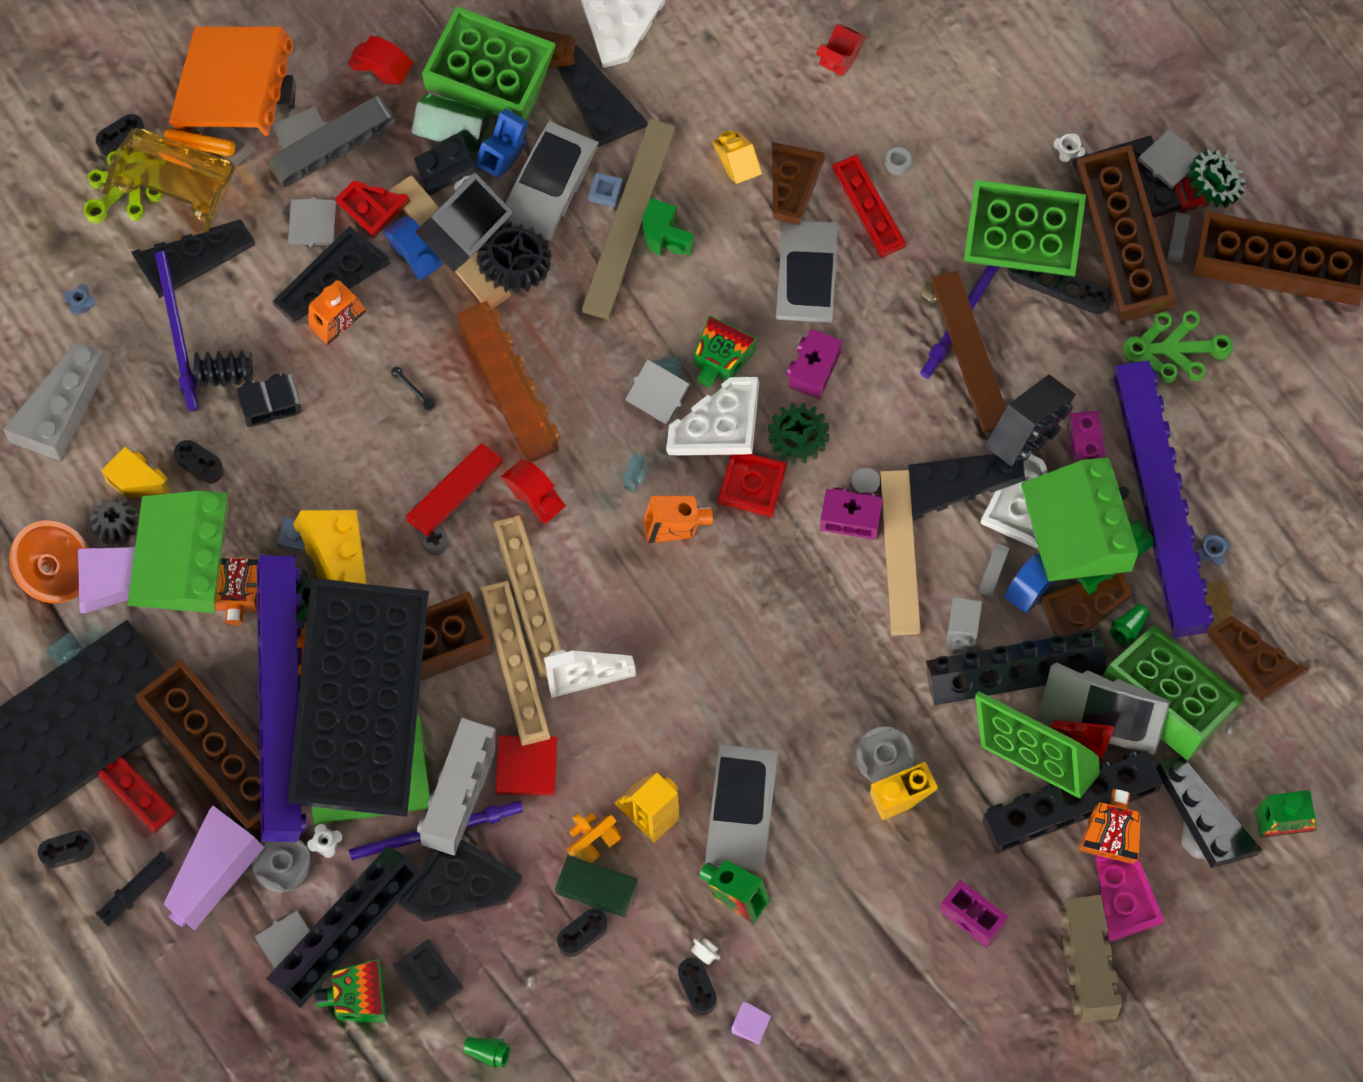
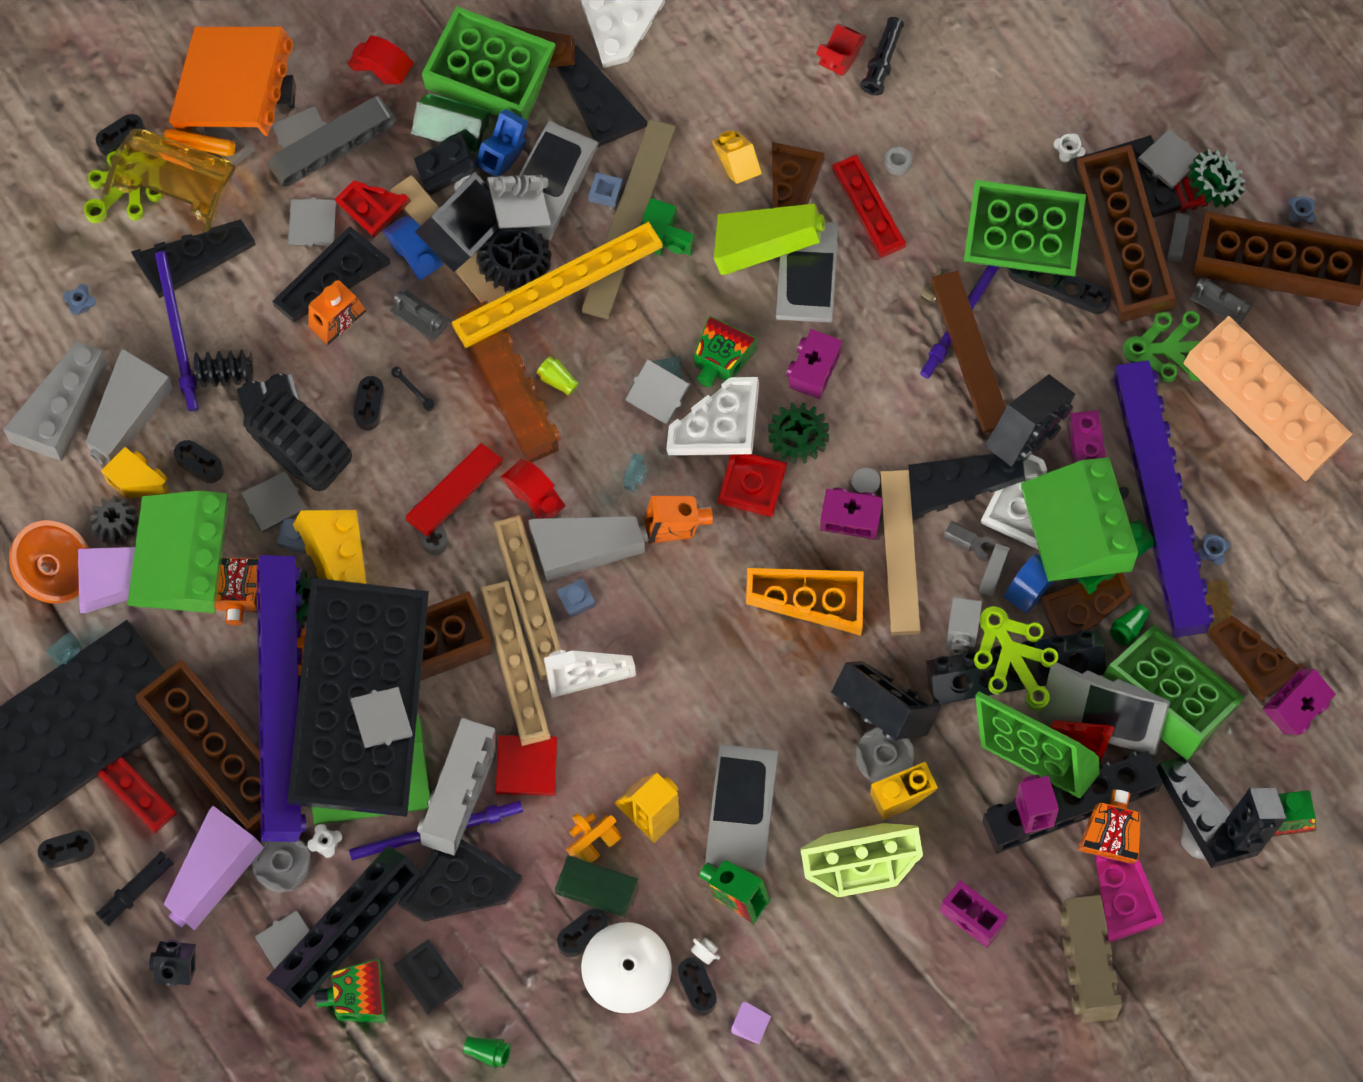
(126, 406): none -> light grey slope
(173, 963): none -> black brick
(273, 501): none -> light grey piece
(297, 438): none -> black tyre
(363, 402): none -> black beam
(381, 717): none -> light grey piece
(419, 315): none -> dark grey hinge
(519, 201): none -> light grey hinge
(556, 375): none -> lime cone
(557, 284): none -> yellow tile
(576, 598): none -> sand blue plate
(584, 543): none -> light grey slope
(612, 984): none -> white dish
(764, 234): none -> lime slope
(810, 595): none -> light orange wedge
(862, 858): none -> yellowish green wedge
(880, 66): none -> black pin
(883, 703): none -> black wedge
(968, 540): none -> flat silver bar
(1012, 653): none -> lime plant
(1036, 803): none -> magenta brick
(1220, 300): none -> dark grey hinge
(1255, 819): none -> black brick
(1267, 398): none -> light nougat brick
(1299, 702): none -> magenta brick
(1301, 203): none -> sand blue plate

